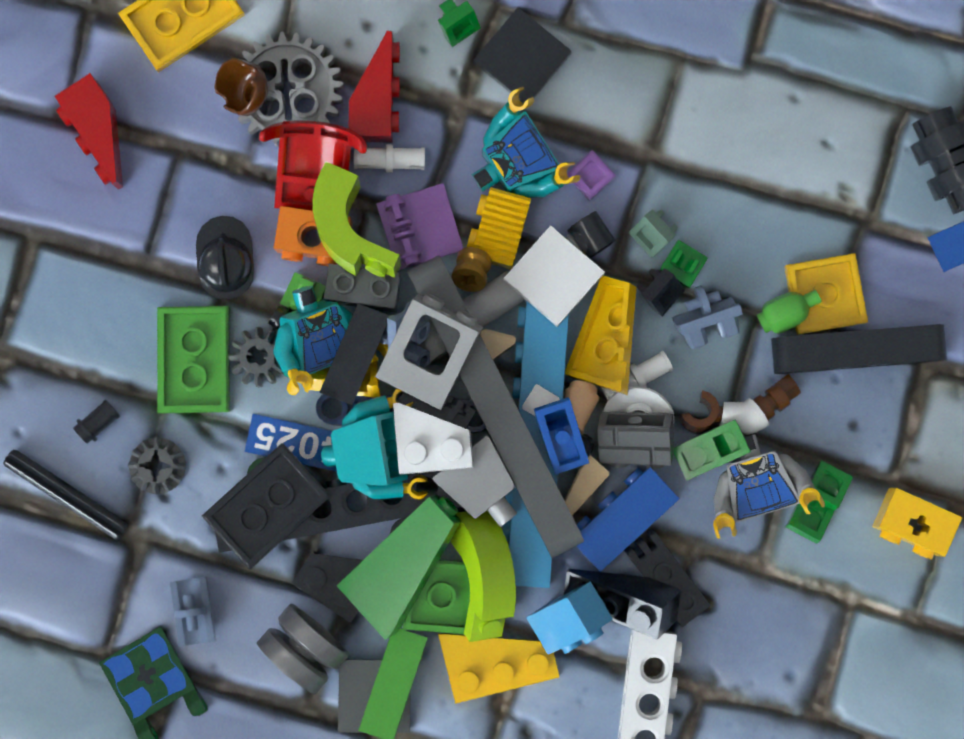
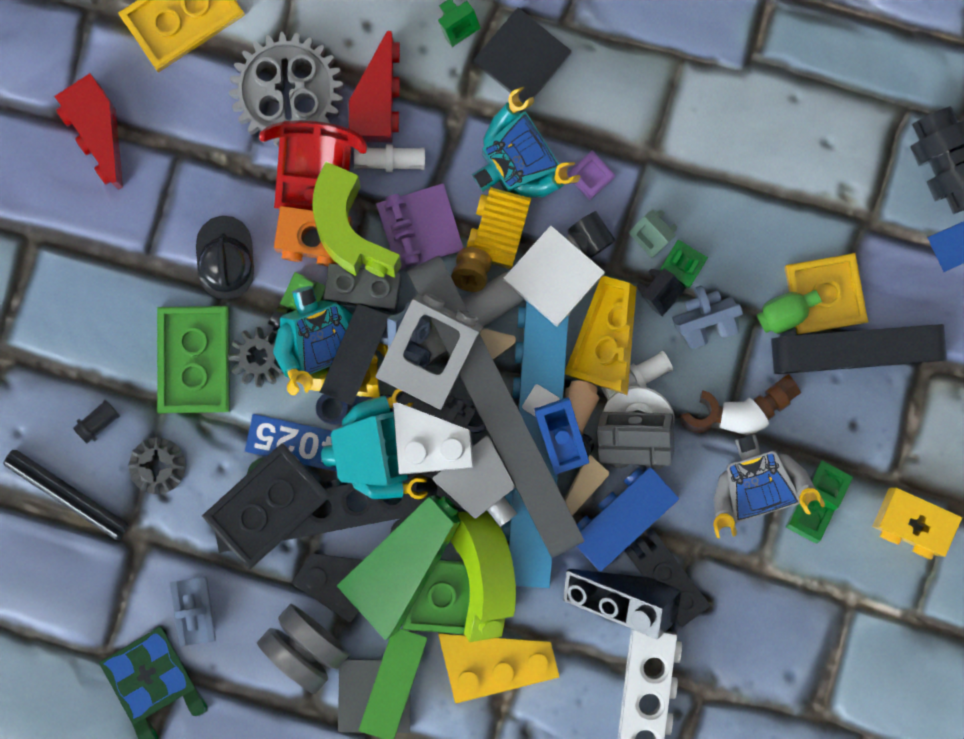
(241, 86): reddish brown hair -> none
(570, 619): dark azure brick -> none
(711, 450): green slope -> none

